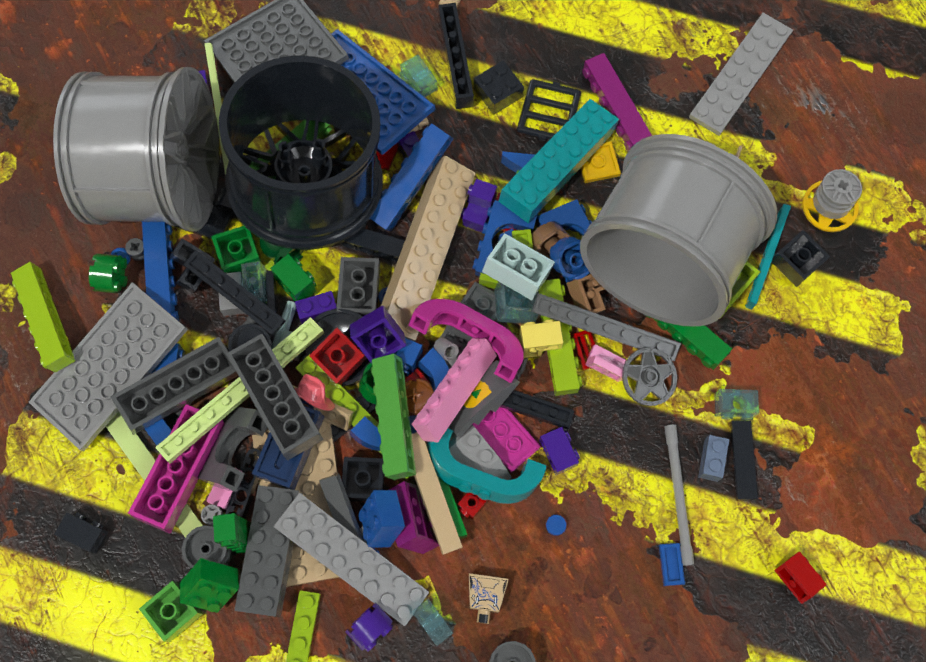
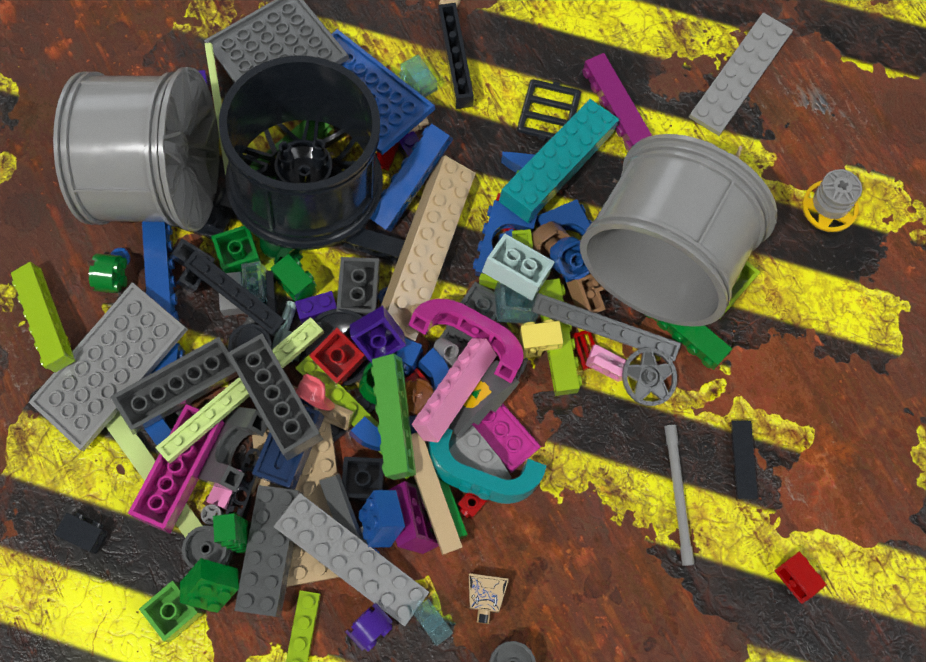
(138, 253): dark grey wheel -> none
(480, 199): dark purple brick -> none
(498, 87): black brick -> none
(539, 409): black tile -> none
(556, 525): blue tile -> none
(559, 451): dark purple brick -> none
(601, 164): yellow tile -> none
(671, 564): blue tile -> none
(713, 458): sand blue brick -> none
(746, 398): clear light blue brick -> none
(767, 257): teal tile -> none
(799, 258): black brick -> none

